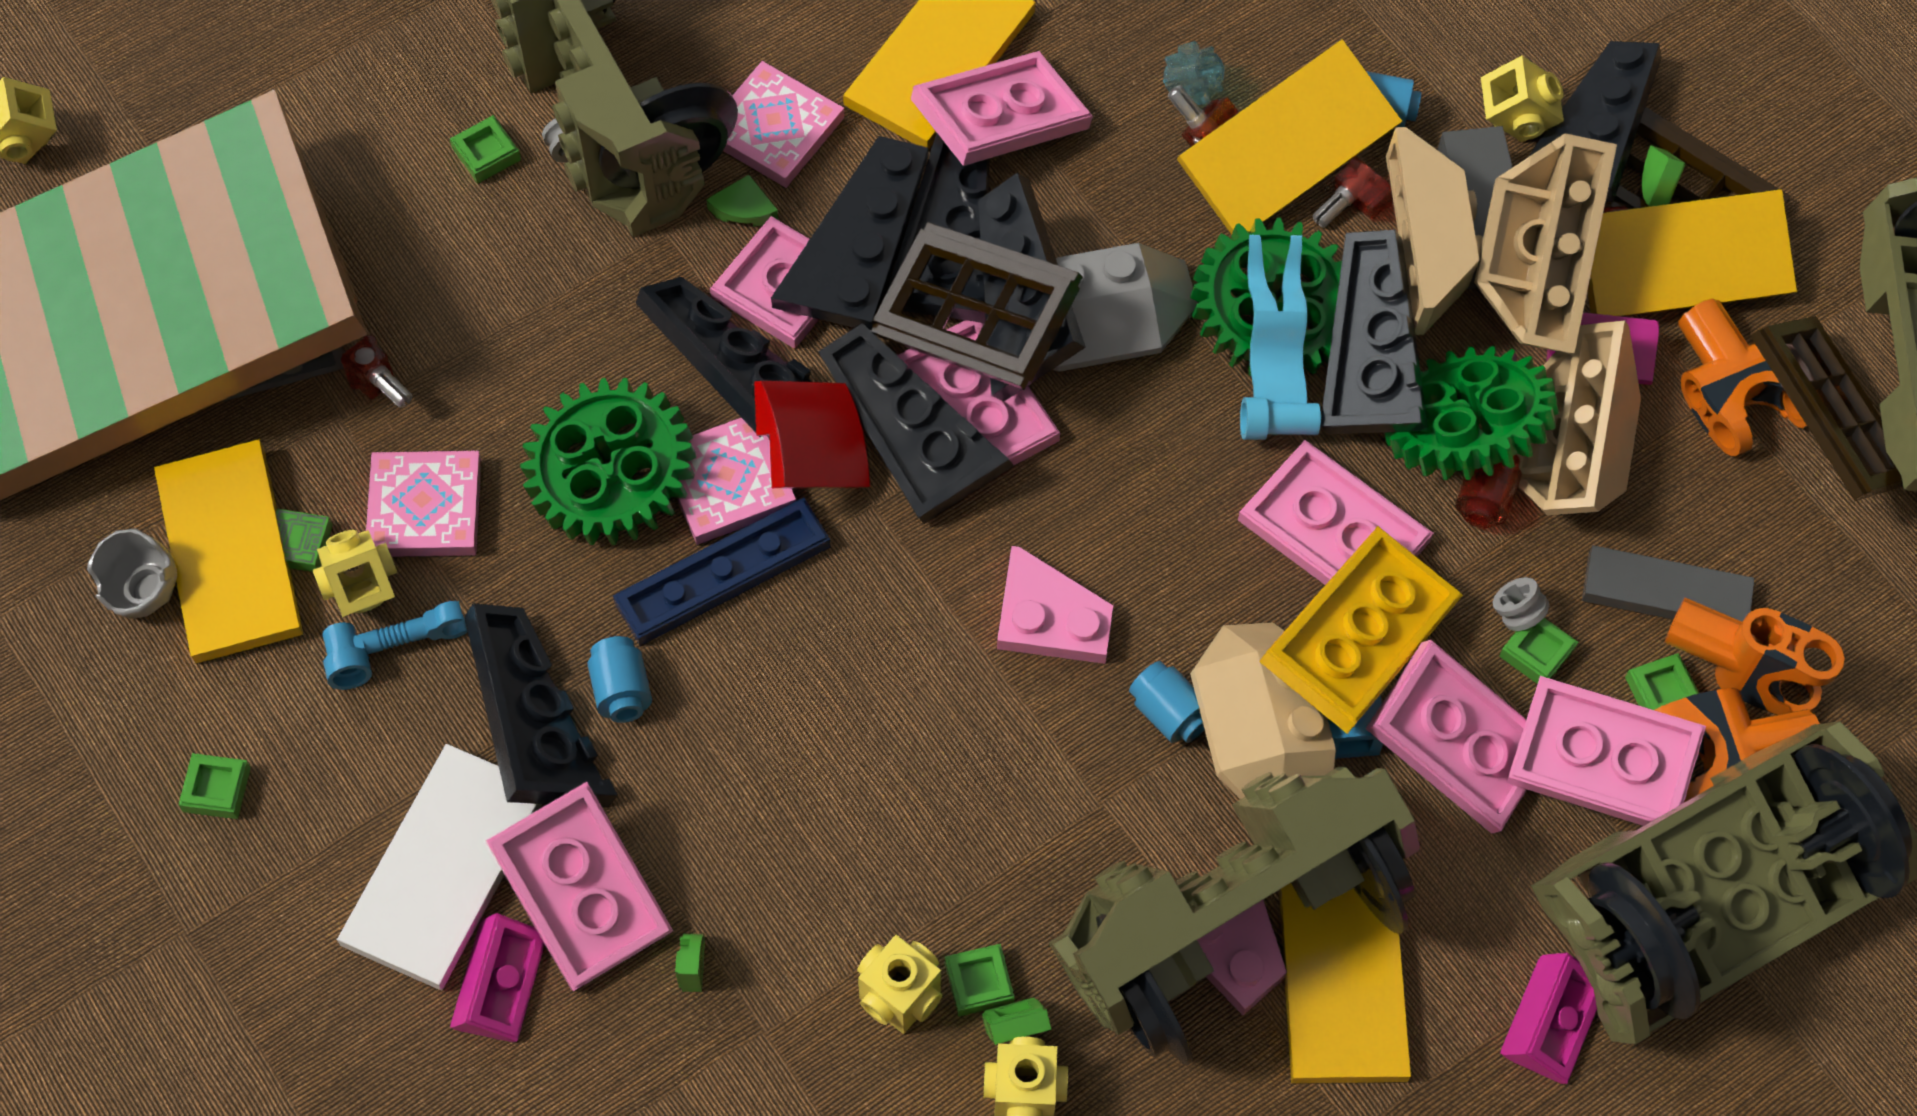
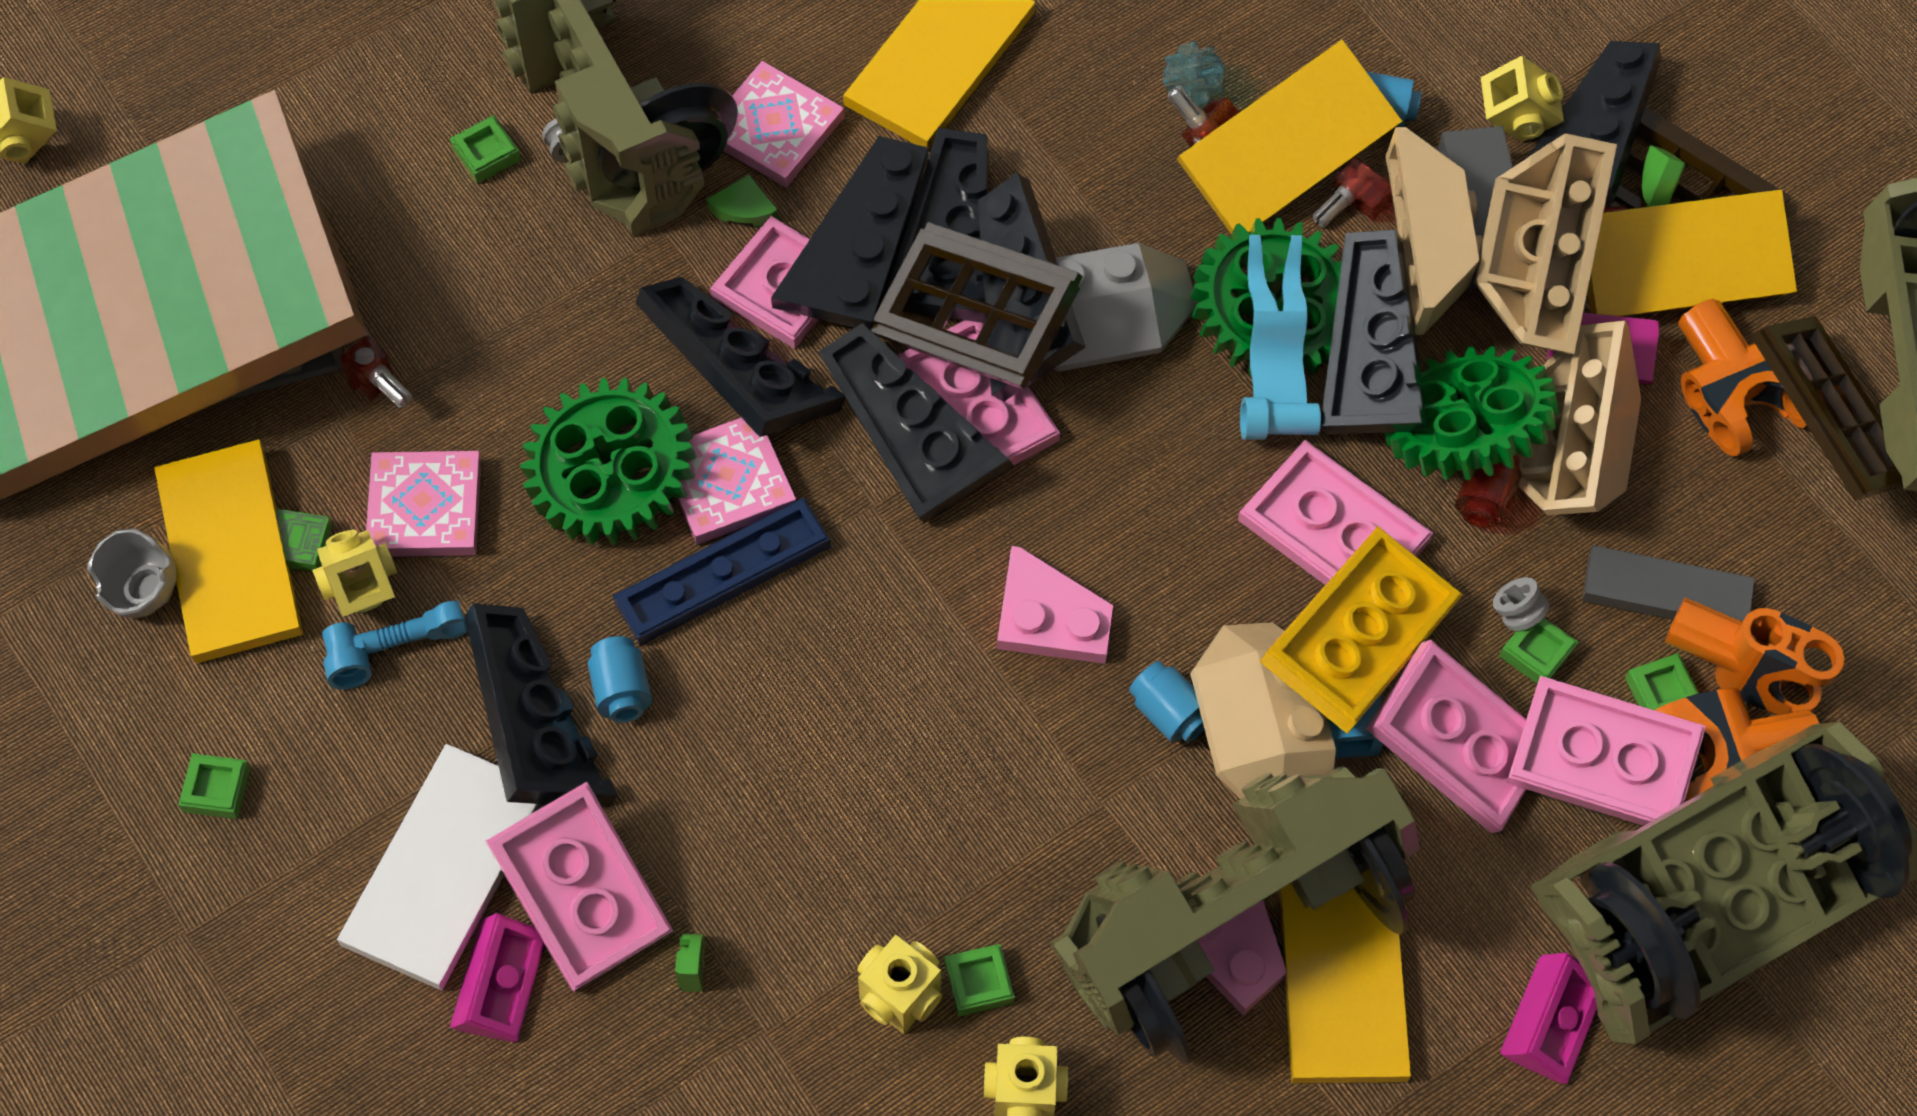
(811, 435): red slope -> none
(1001, 108): bright pink tile -> none
(1016, 1020): bright green tile -> none

